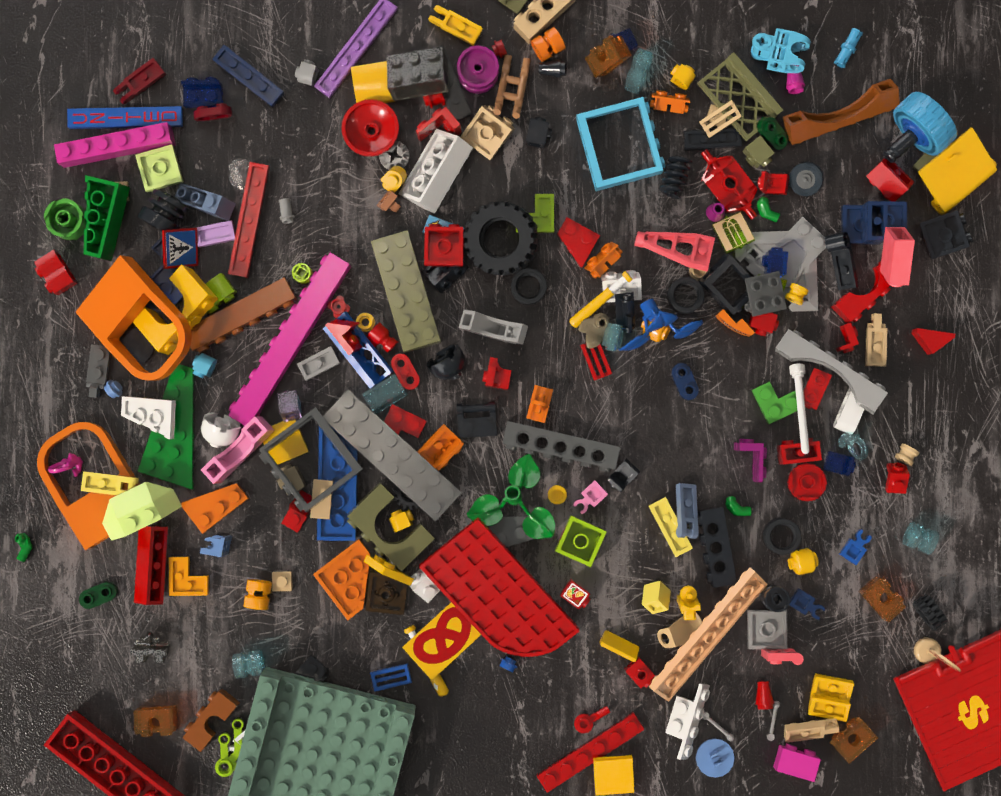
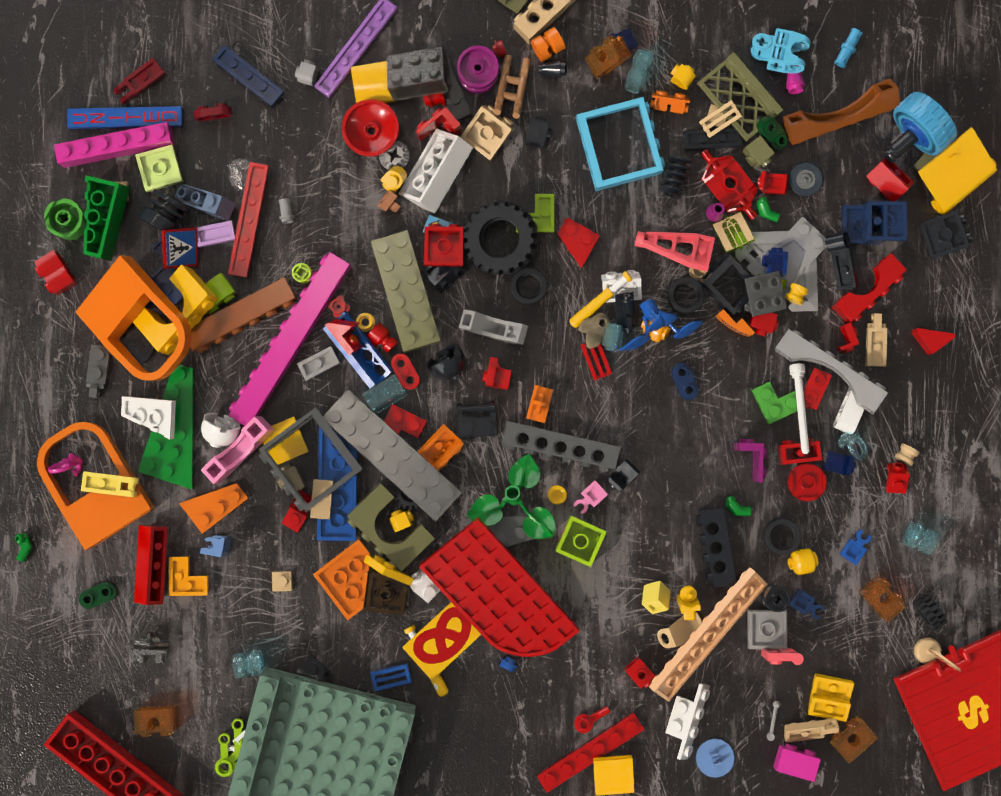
(113, 388): medium blue plate -> none
(138, 509): yellowish green wedge -> none
(199, 732): dark orange arch -> none
(202, 92): clear blue bracket -> none
(203, 365): medium azure plate -> none
(257, 601): light orange wheel -> none
(289, 405): clear purple brick -> none
(457, 25): yellow hinge -> none
(575, 594): red brick -> none
(596, 265): orange hinge -> none
(619, 646): yellow slope -> none
(668, 524): light yellow plate -> none
(687, 510): sand blue plate -> none
(730, 737): light grey hinge -> none
(764, 697): red cone -> none
(897, 256): coral brick -> none

